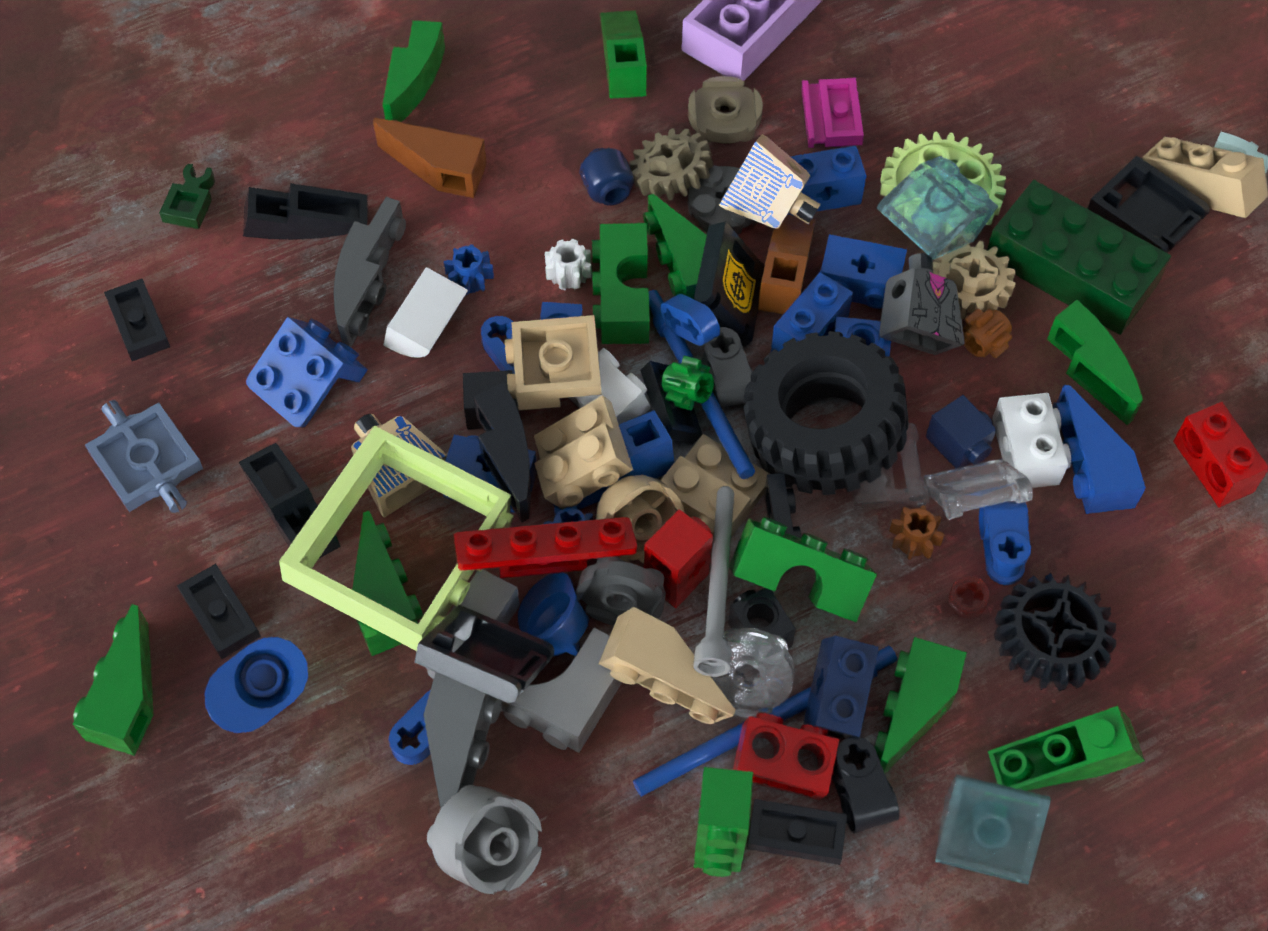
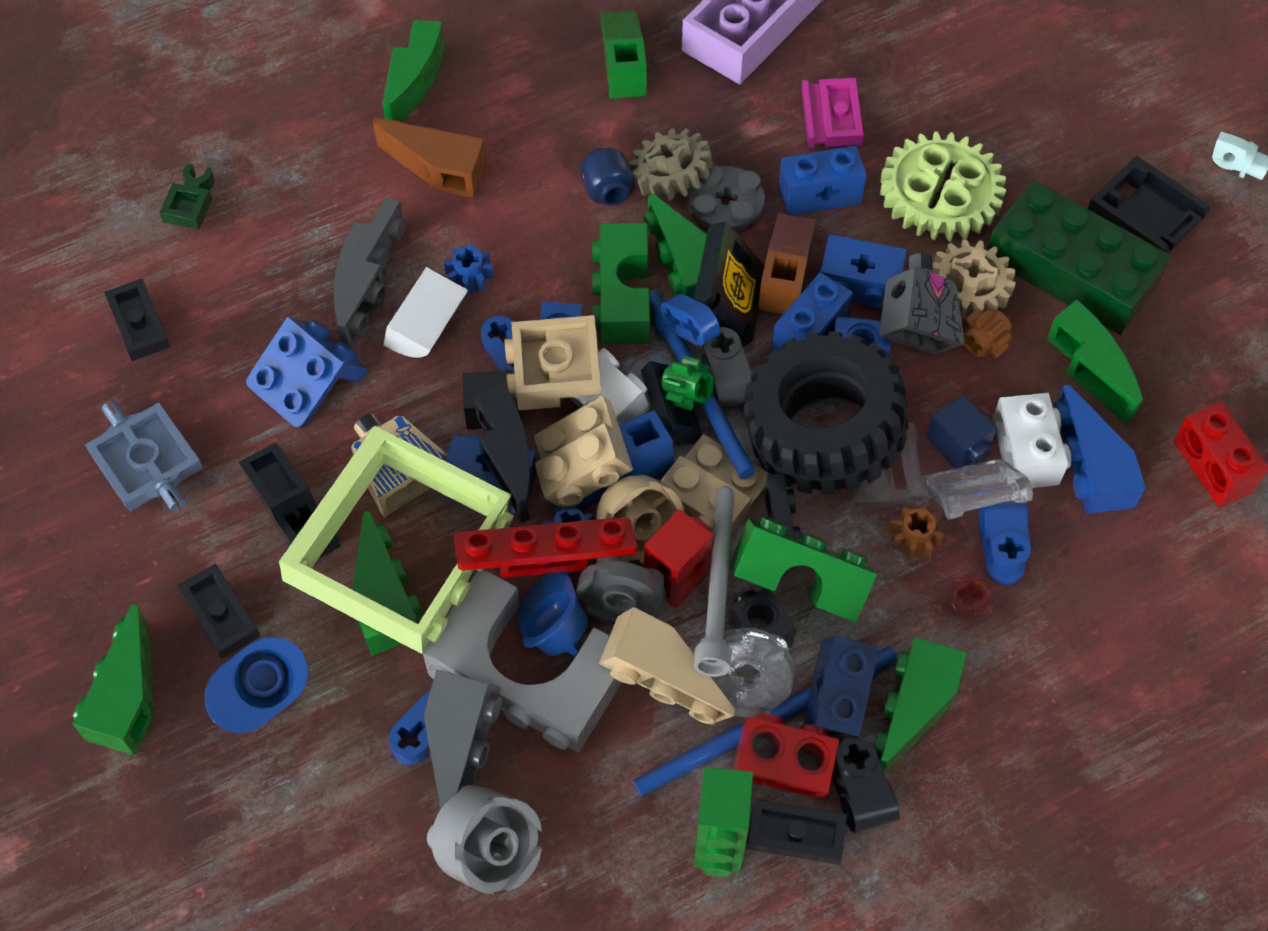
(302, 212): black slope -> none
(491, 659): black container -> none
(568, 264): white gear -> none
(725, 127): dark tan plate -> none
(769, 187): torso -> none
(938, 207): clear light blue slope -> none
(991, 828): clear light blue slope -> none
(1069, 752): green slope -> none
(1079, 624): black gear -> none
(1220, 177): tan slope -> none

